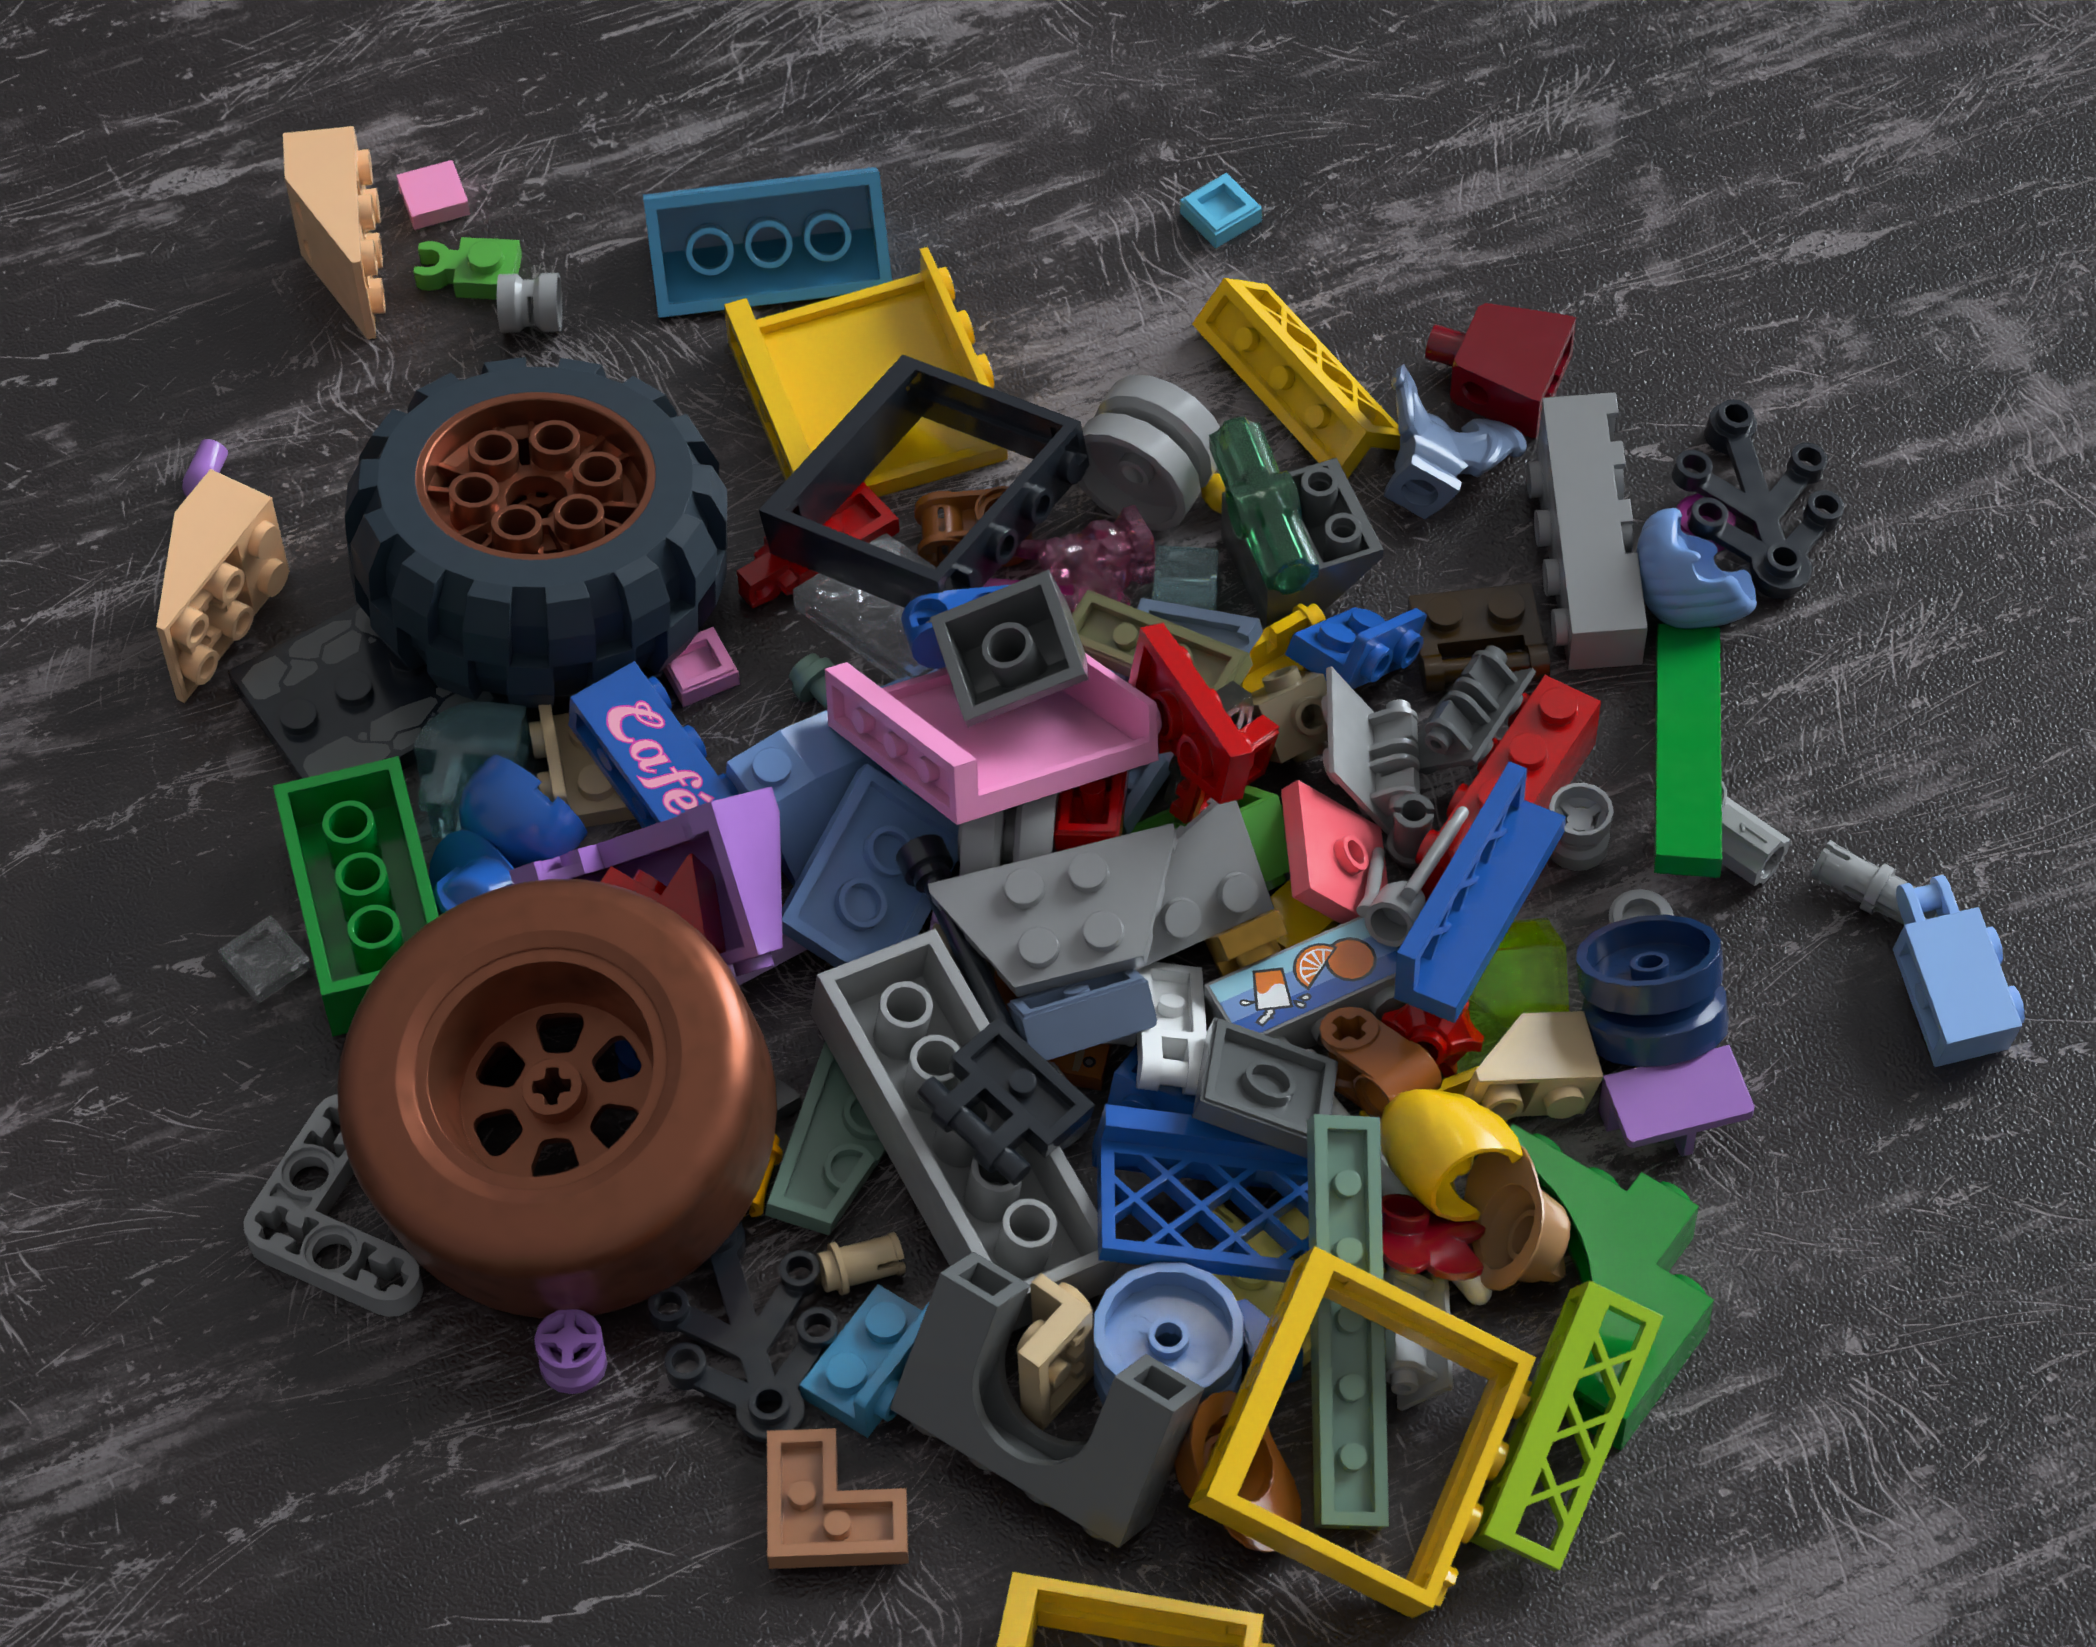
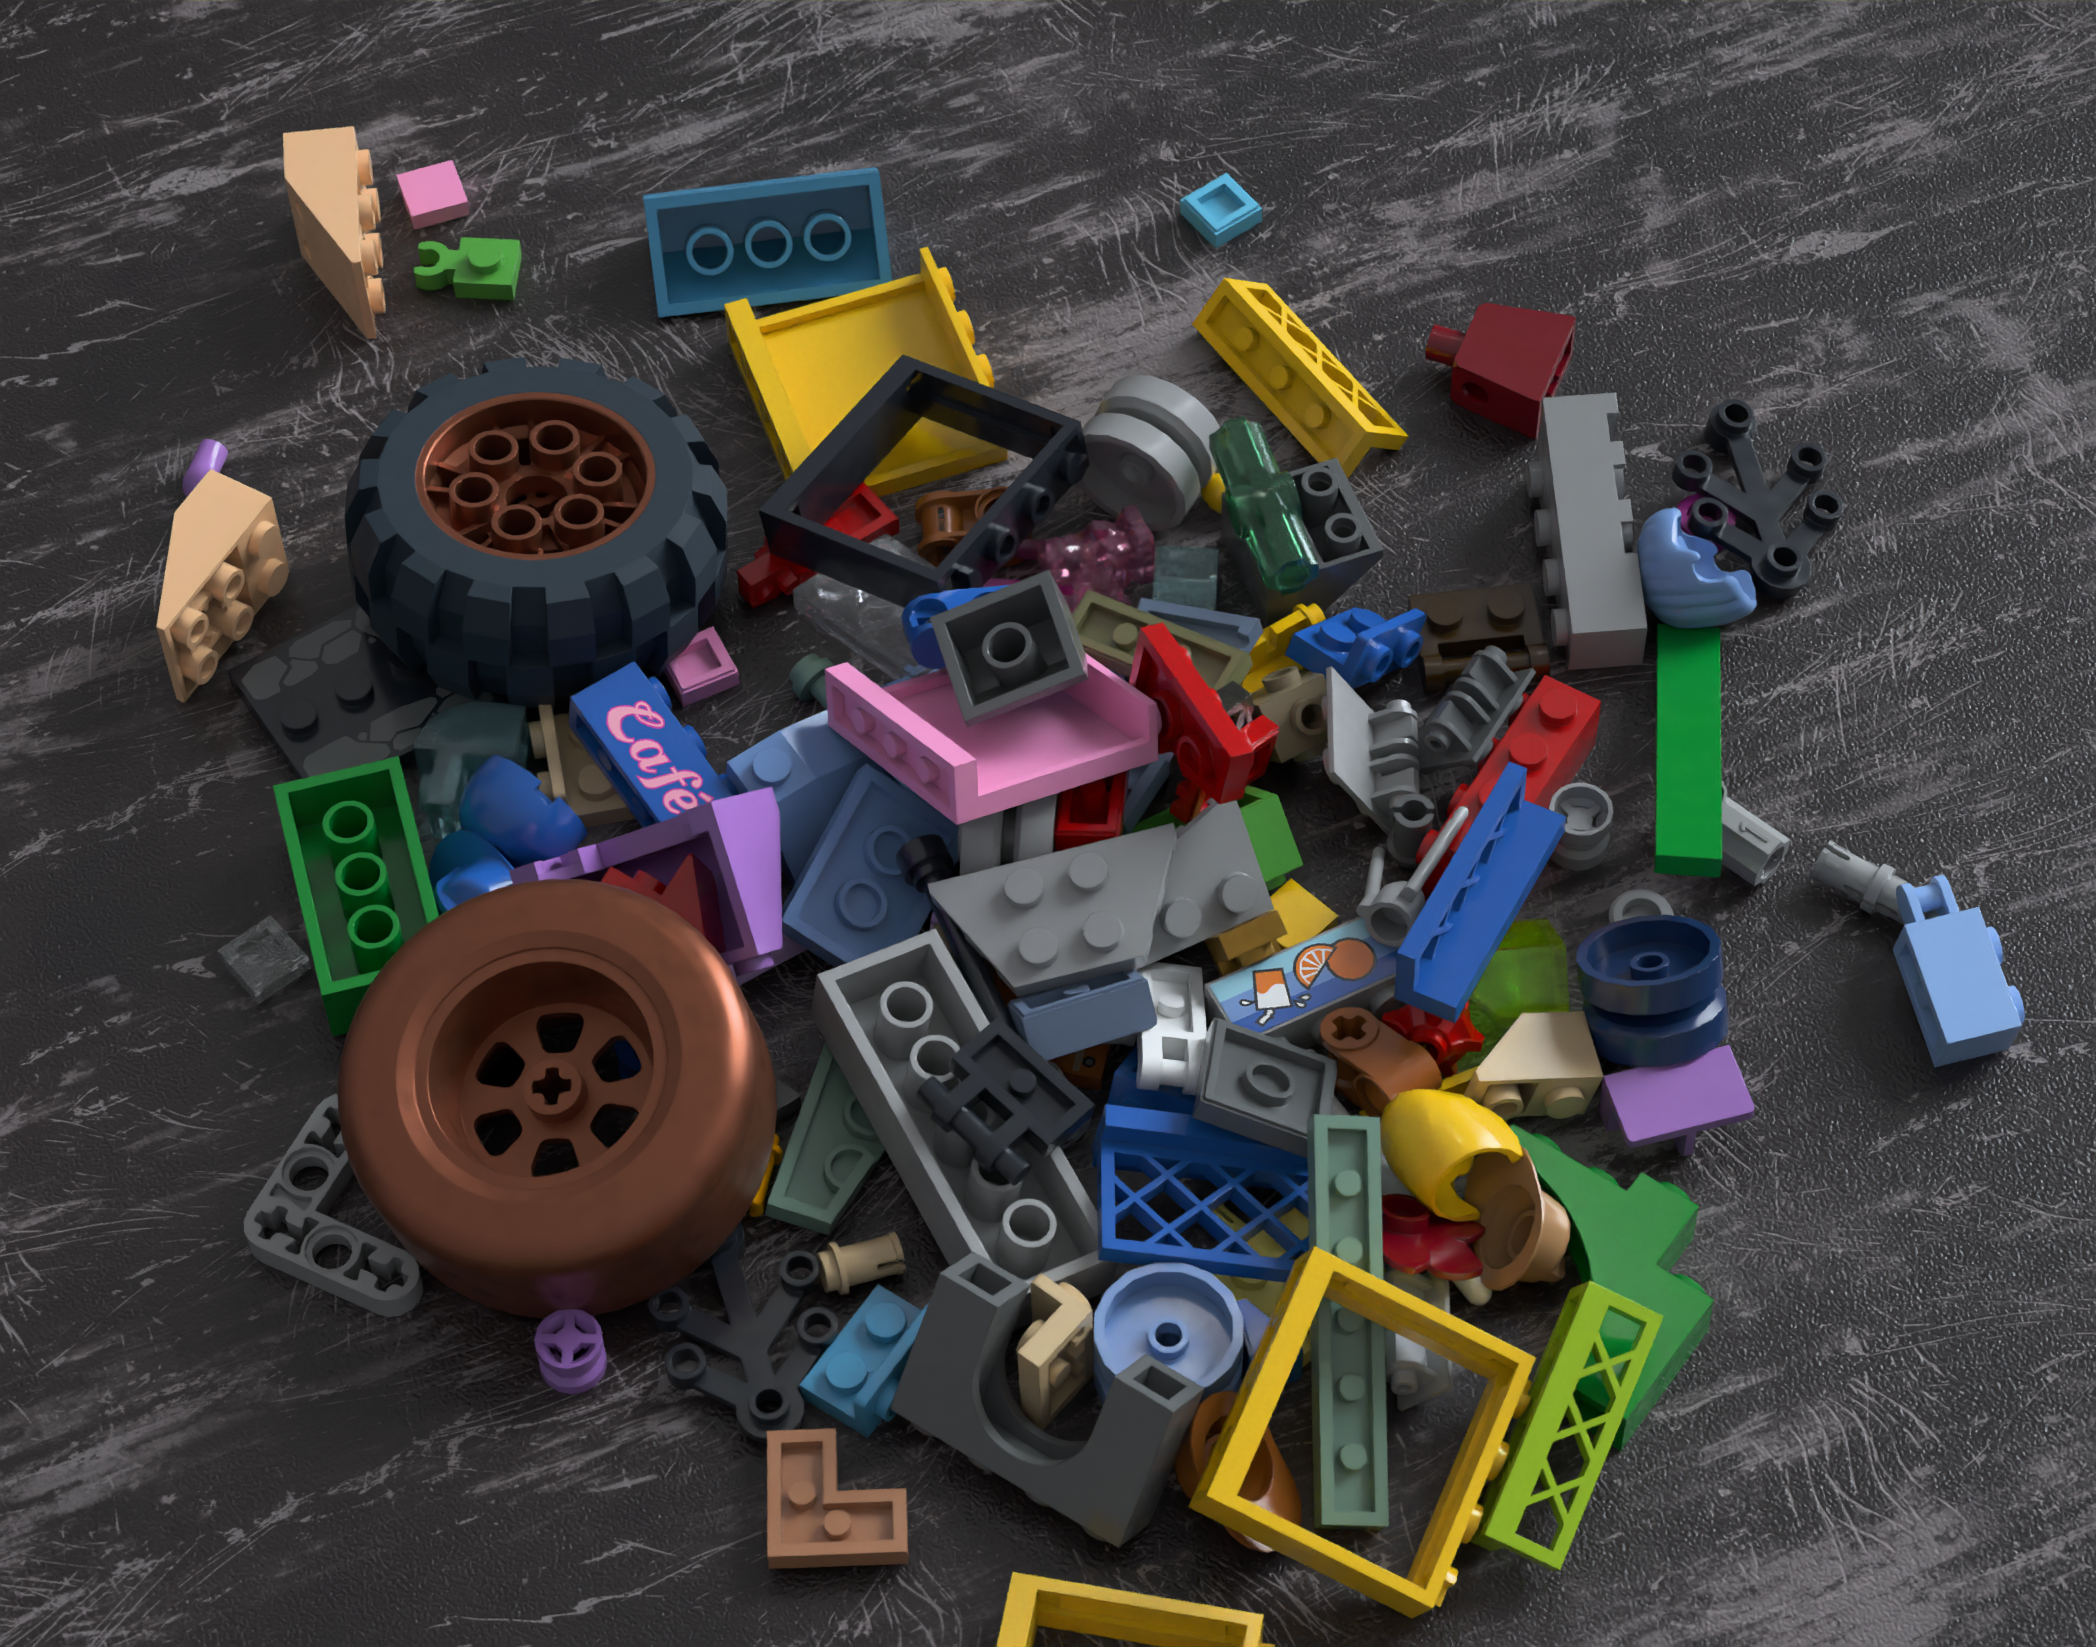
(515, 303): light grey wheel -> none
(1328, 851): coral plate -> none
(1435, 454): sand blue animal -> none

